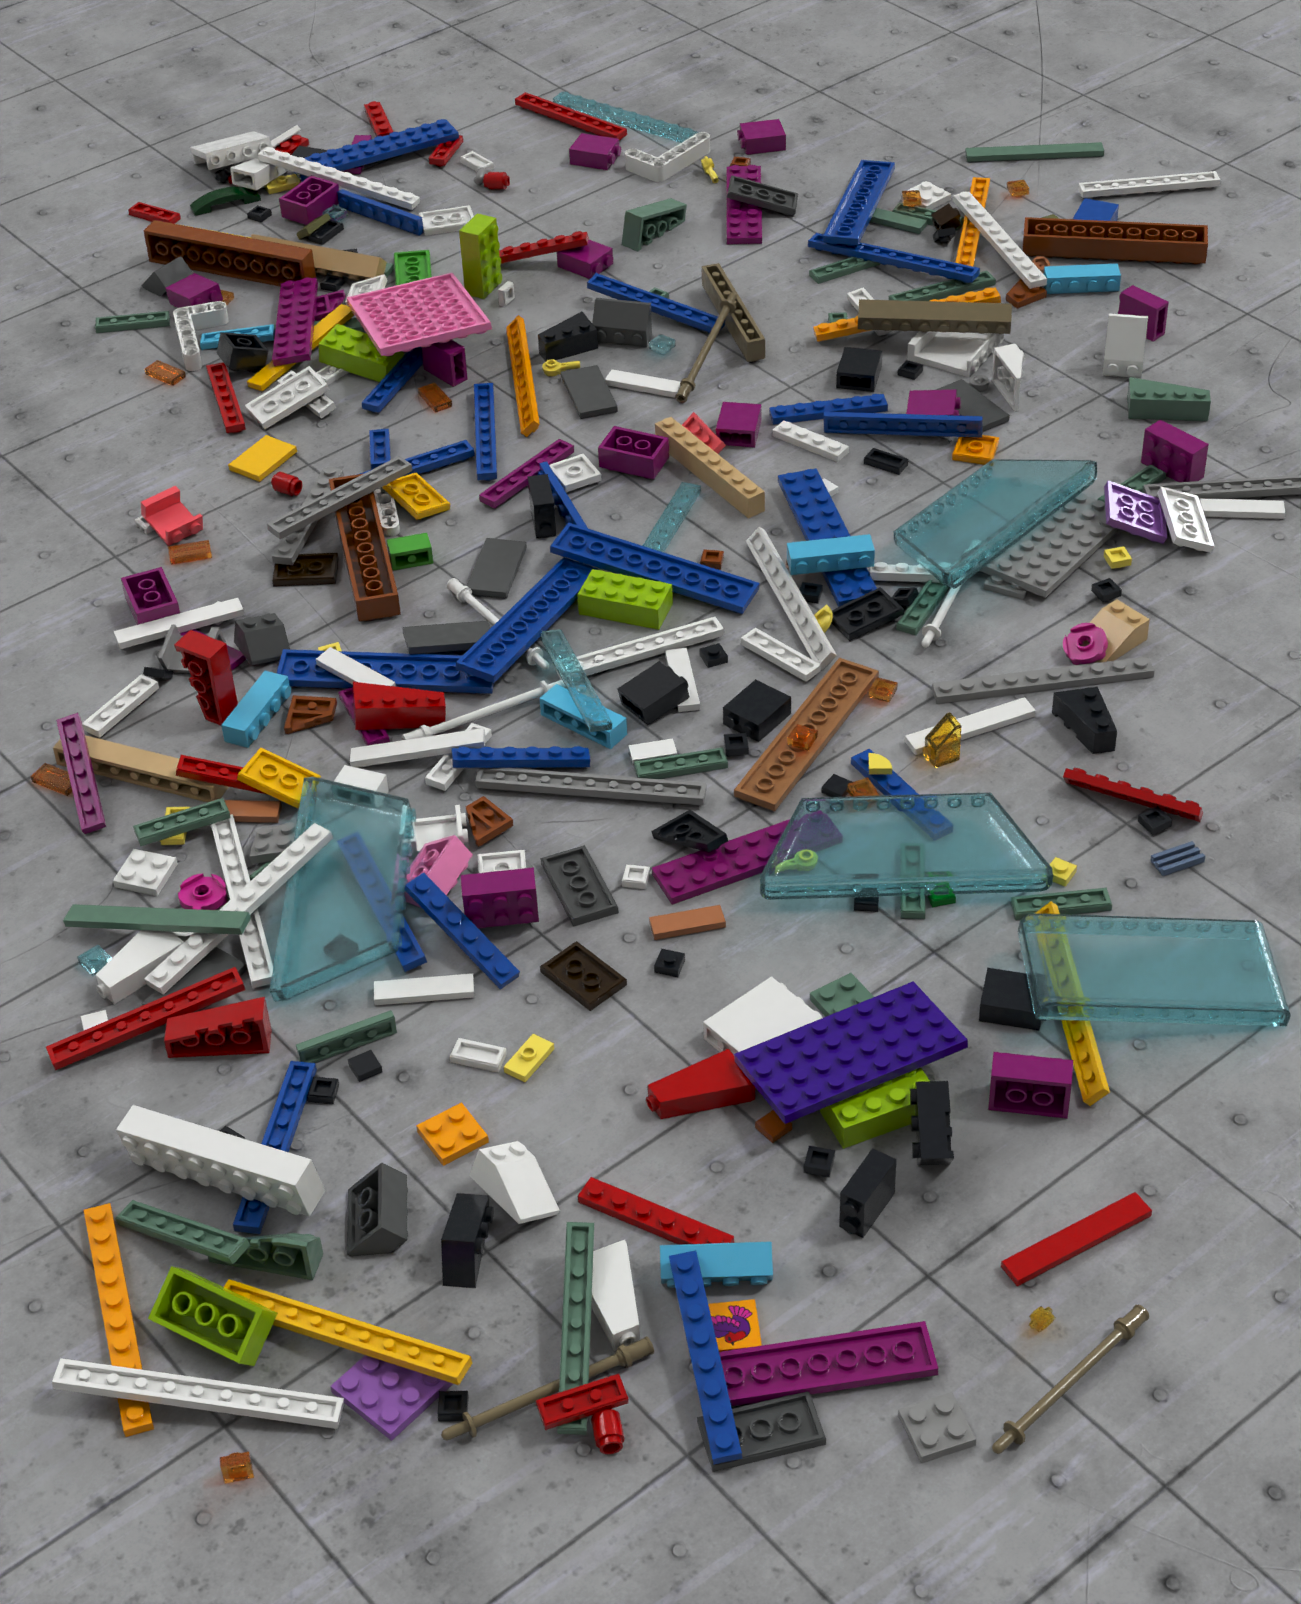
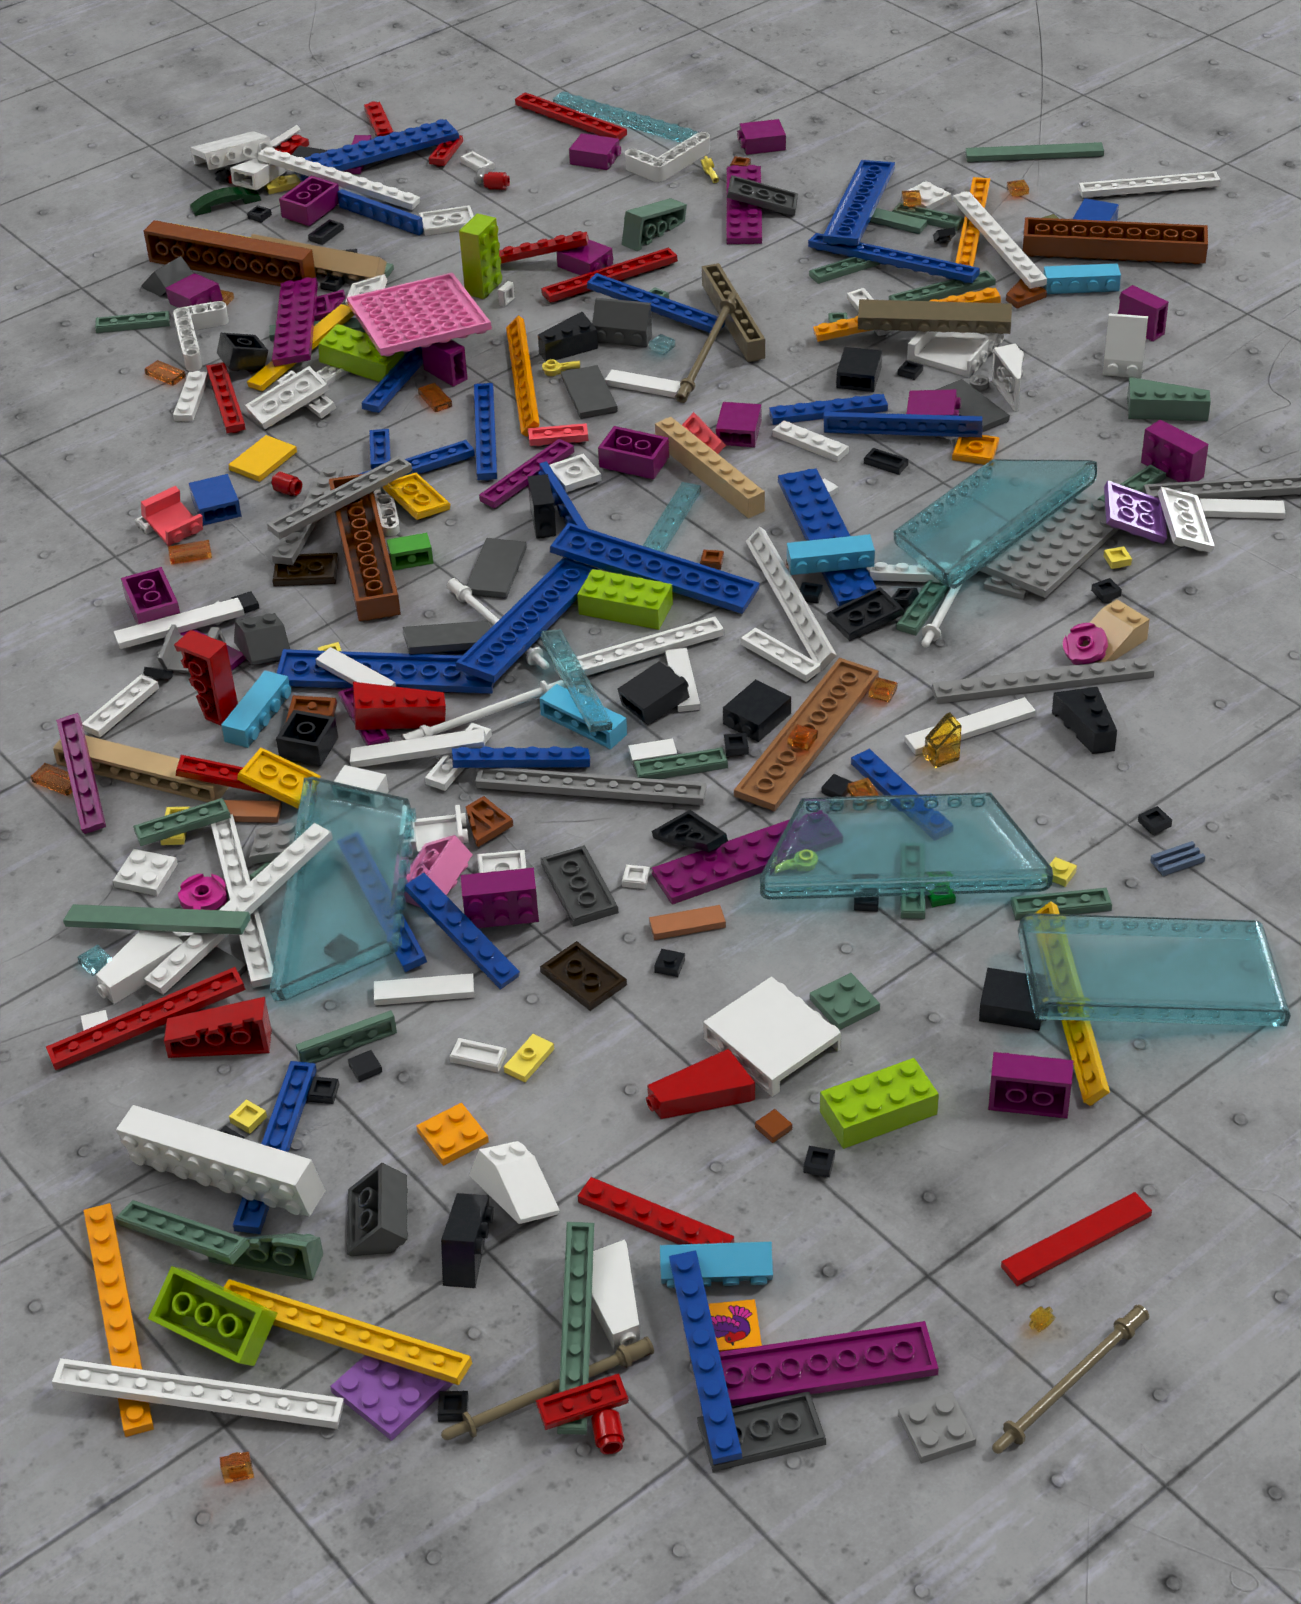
(153, 213): red tile -> none
(190, 396): none -> white plate
(215, 499): none -> blue brick
(248, 601): none -> black tile
(248, 1116): none -> light yellow plate
(264, 333): medium azure tile -> none
(307, 737): none -> black brick
(312, 226): olive tile -> none
(336, 213): clear light blue plate -> none
(412, 266): bright green tile -> none
(548, 435): none -> coral plate
(618, 272): none -> red plate
(713, 655): black plate -> none
(824, 617): light yellow tile -> none
(850, 1051): dark purple plate -> none
(867, 1193): black brick -> none
(878, 764): light yellow tile -> none
(931, 1123): black wedge -> none
(946, 217): dark brown brick -> none
(1040, 262): nougat tile -> none
(1142, 796): red plate -> none

